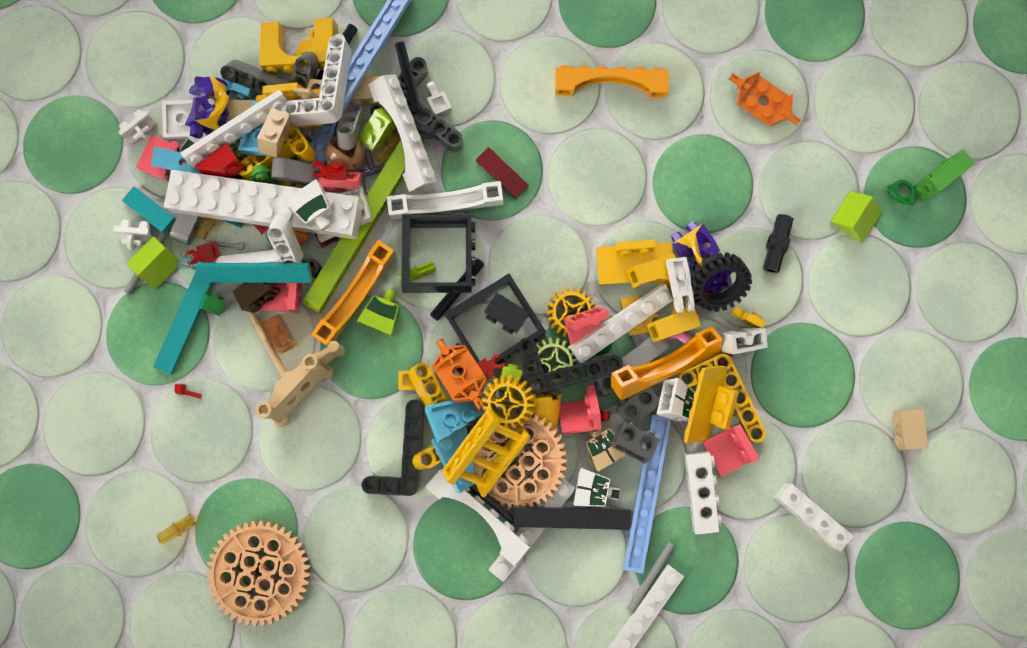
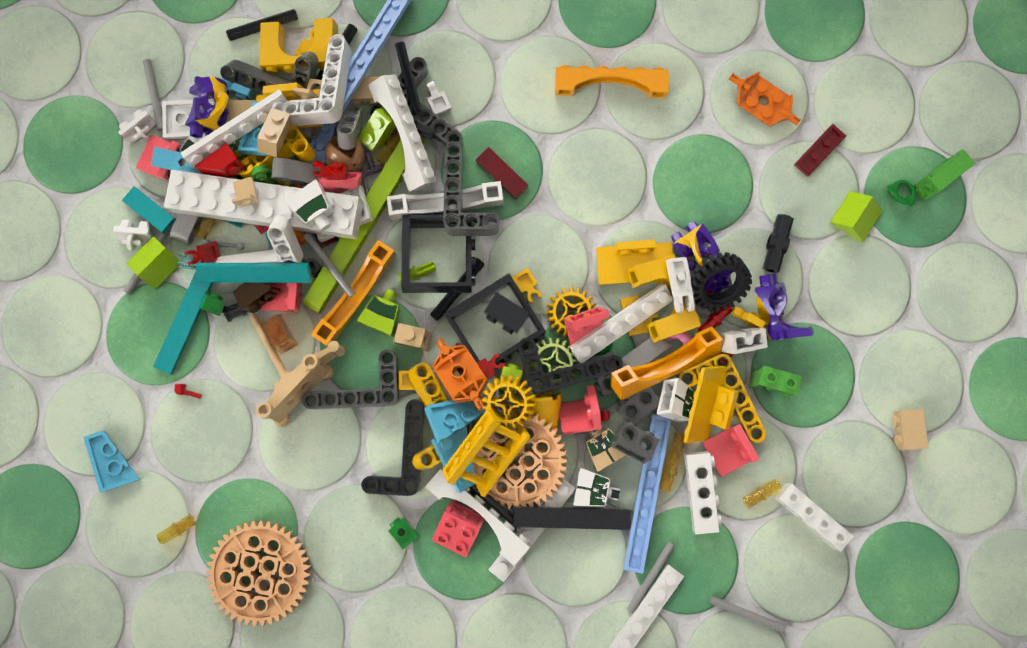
(108, 463): none -> medium azure wing
(153, 94): none -> light grey bar
(233, 311): none -> black bush
(245, 192): none -> tan bracket
(255, 26): none -> black axle
(329, 265): none -> light grey bar
(360, 394): none -> dark grey beam
(410, 533): none -> green brick
(412, 337): none -> tan torso
(456, 197): none -> dark grey beam
(458, 528): none -> coral bracket
(526, 283): none -> yellow plate
(666, 484): none -> clear yellow pin
(715, 319): none -> red pin
(747, 614): none -> light grey bar
(762, 493): none -> clear yellow axle
(771, 306): none -> dark purple hips
(776, 379): none -> bright green window
(820, 150): none -> dark red tile

